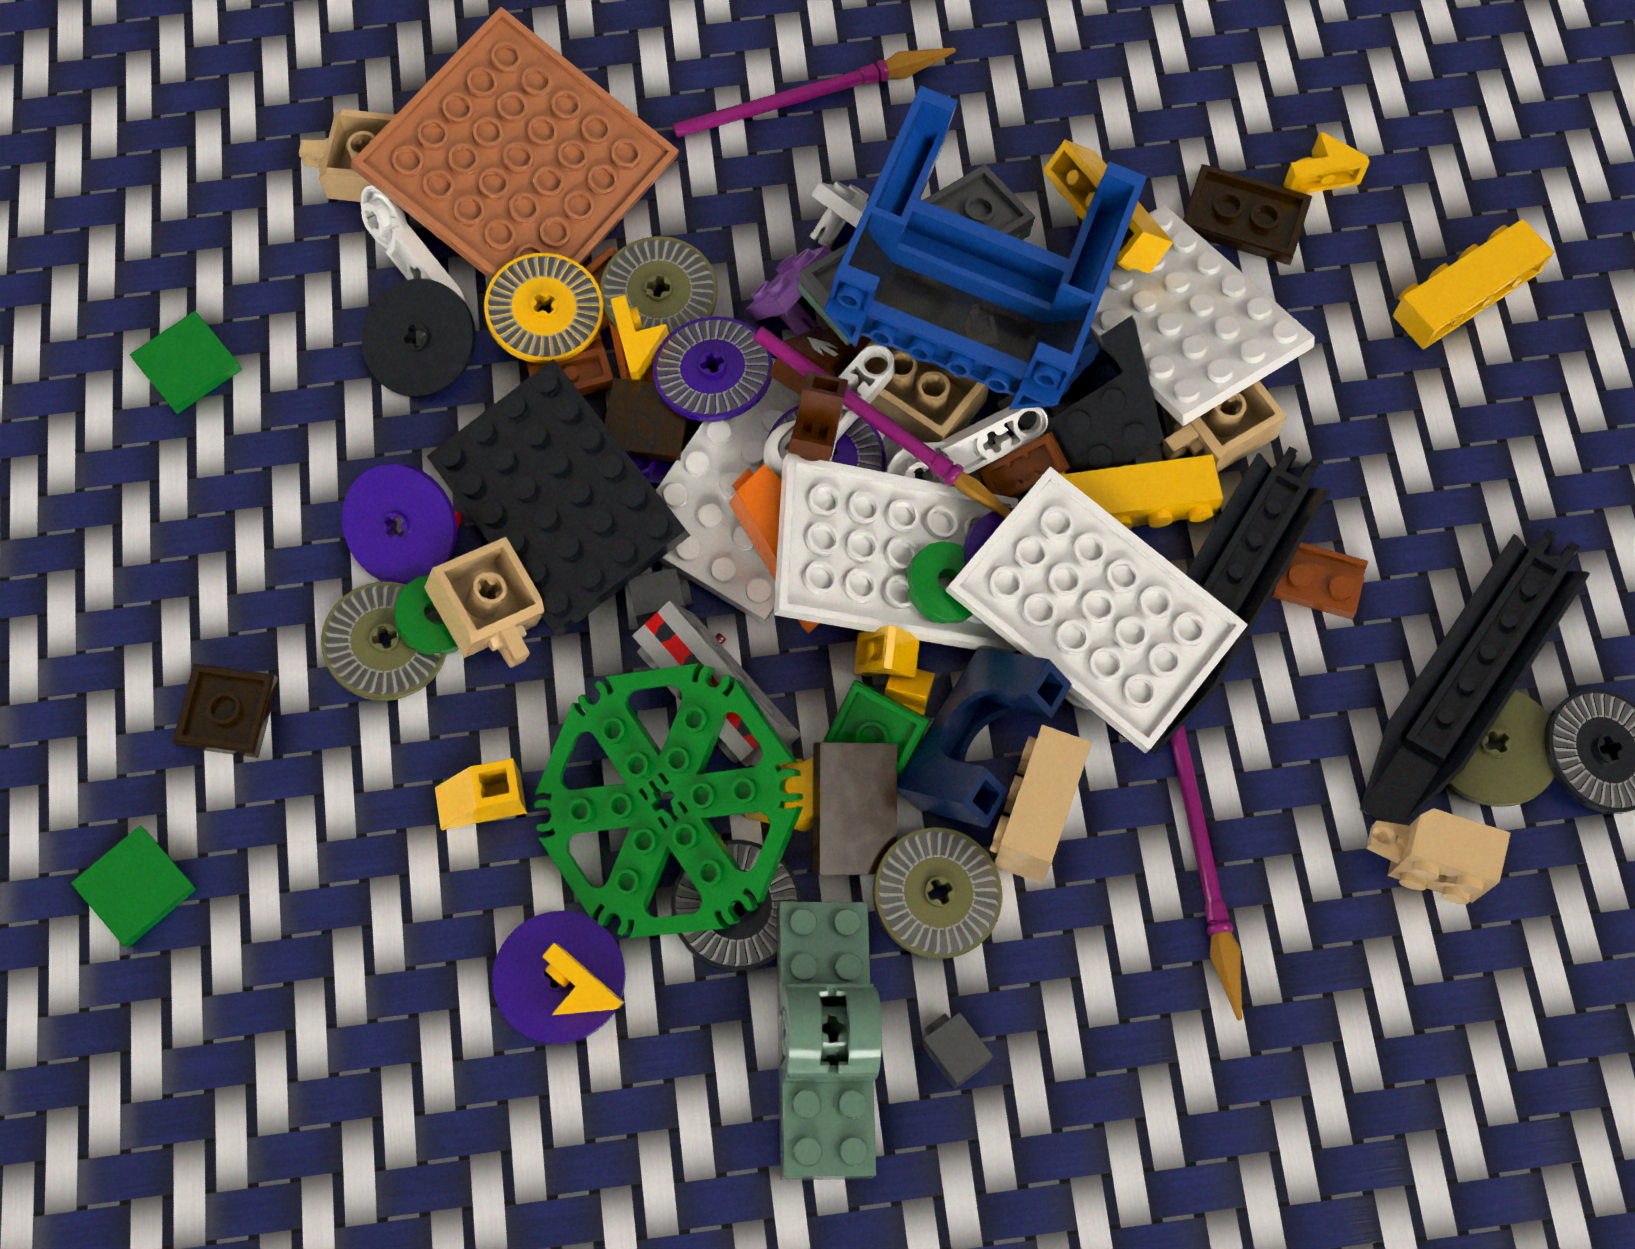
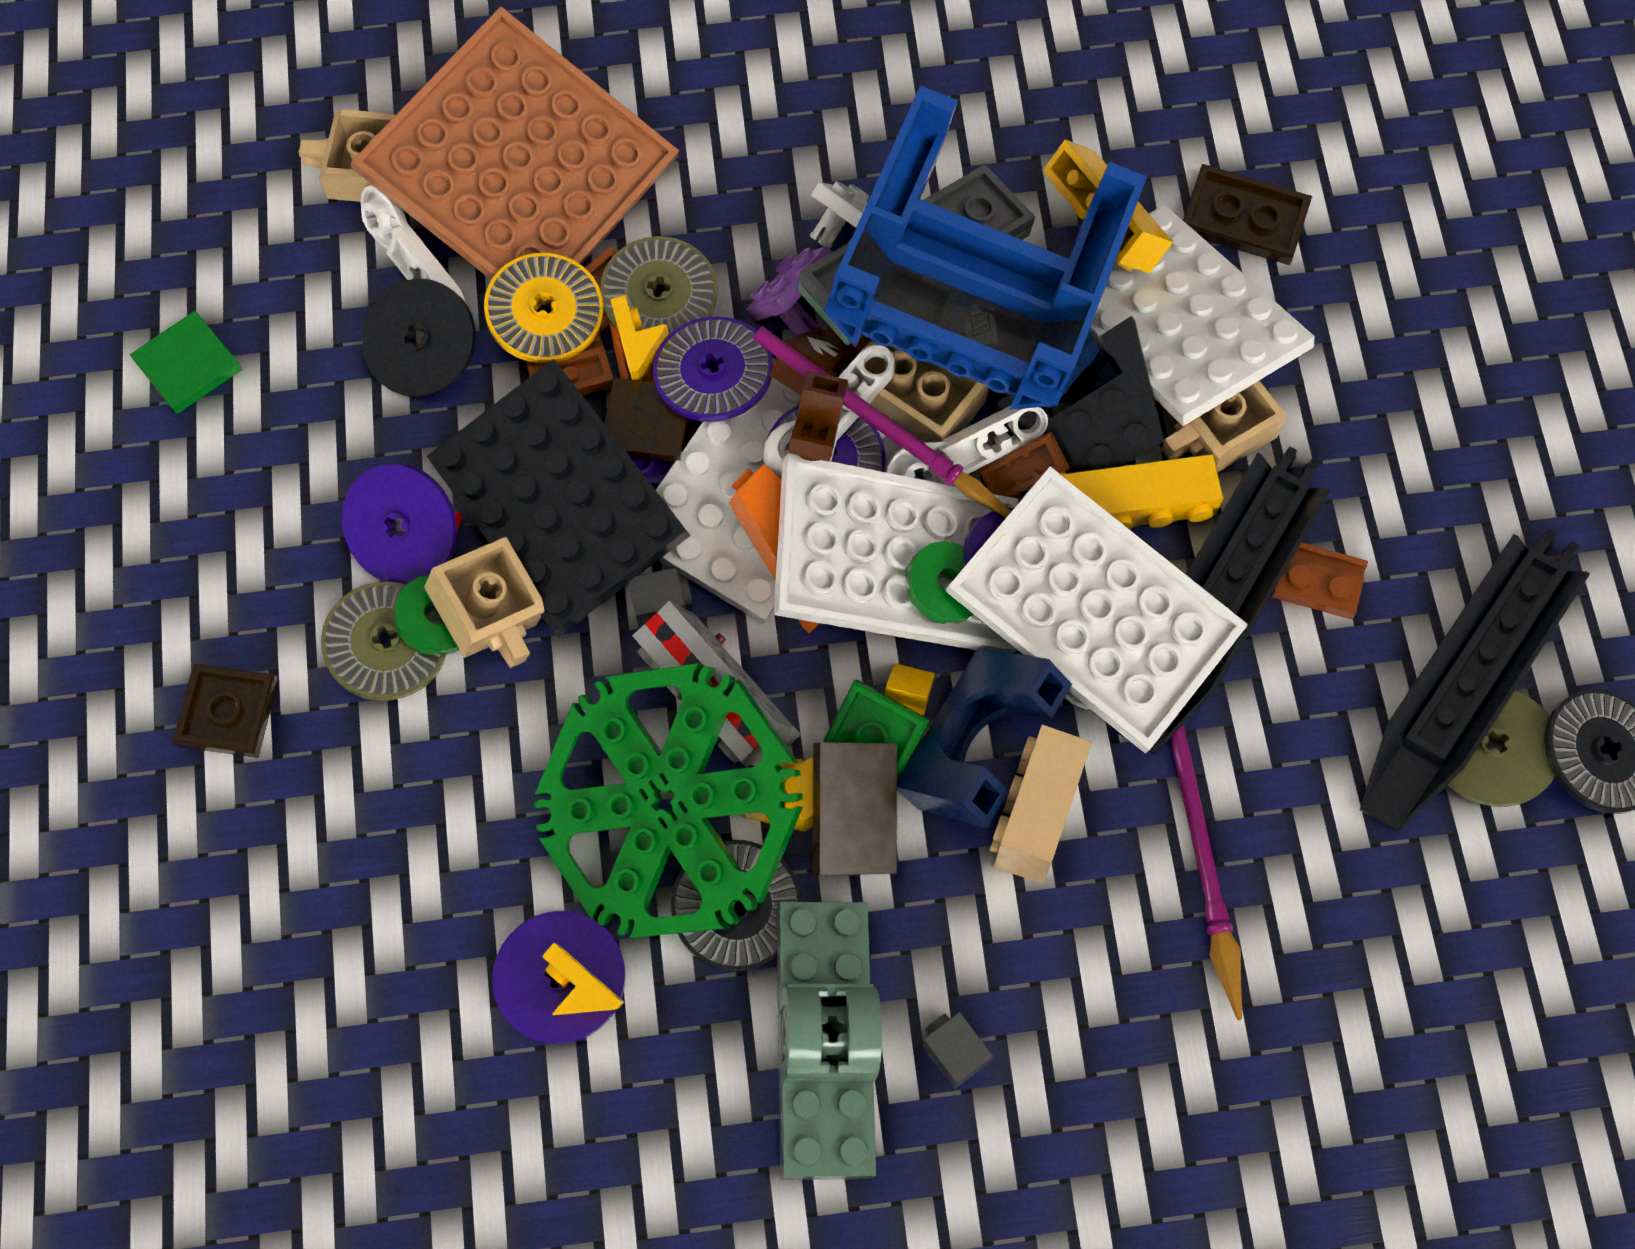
(133, 886): green tile -> none
(481, 795): yellow slope -> none
(886, 652): yellow slope -> none
(898, 66): magenta piece -> none
(926, 924): piece -> none
(1331, 167): yellow slope -> none
(1442, 854): tan hinge -> none
(1472, 283): yellow brick -> none

